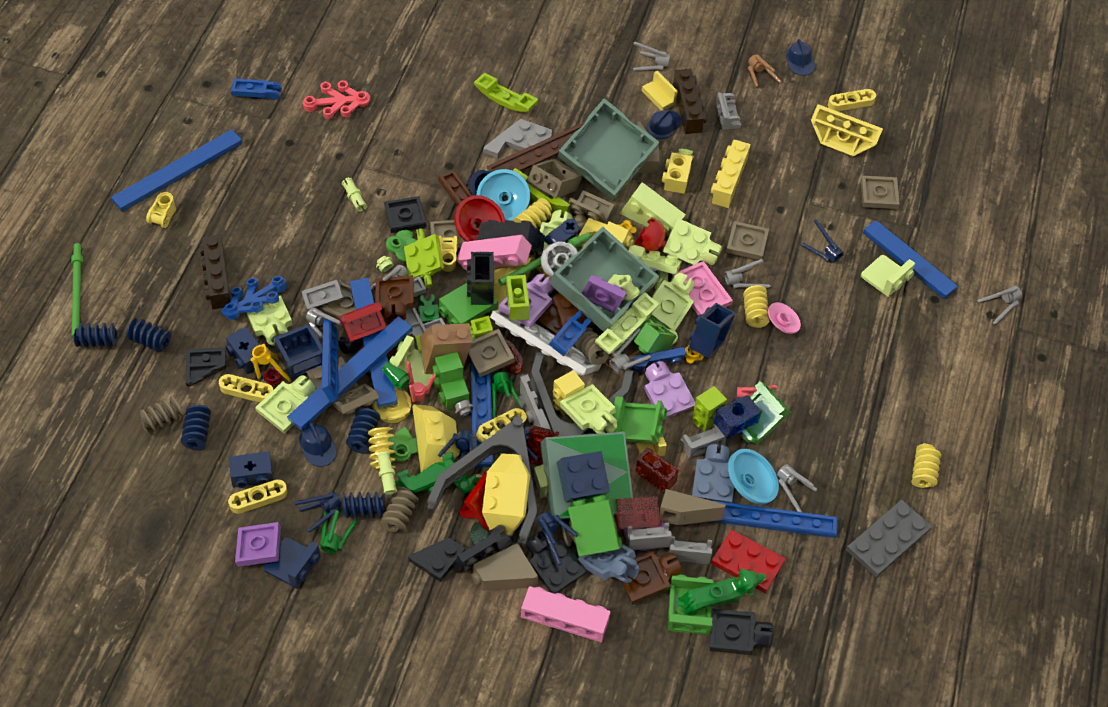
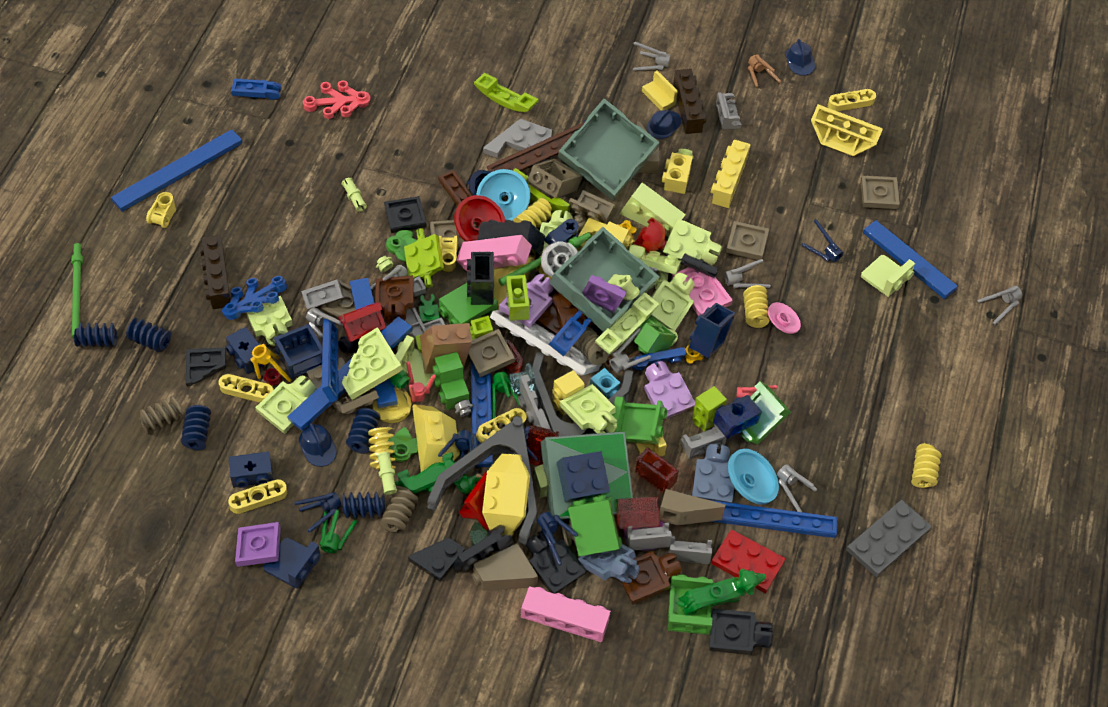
(370, 364): none -> yellowish green plate
(515, 379): none -> clear light blue panel
(605, 379): none -> medium azure brick
(699, 265): none -> black pin

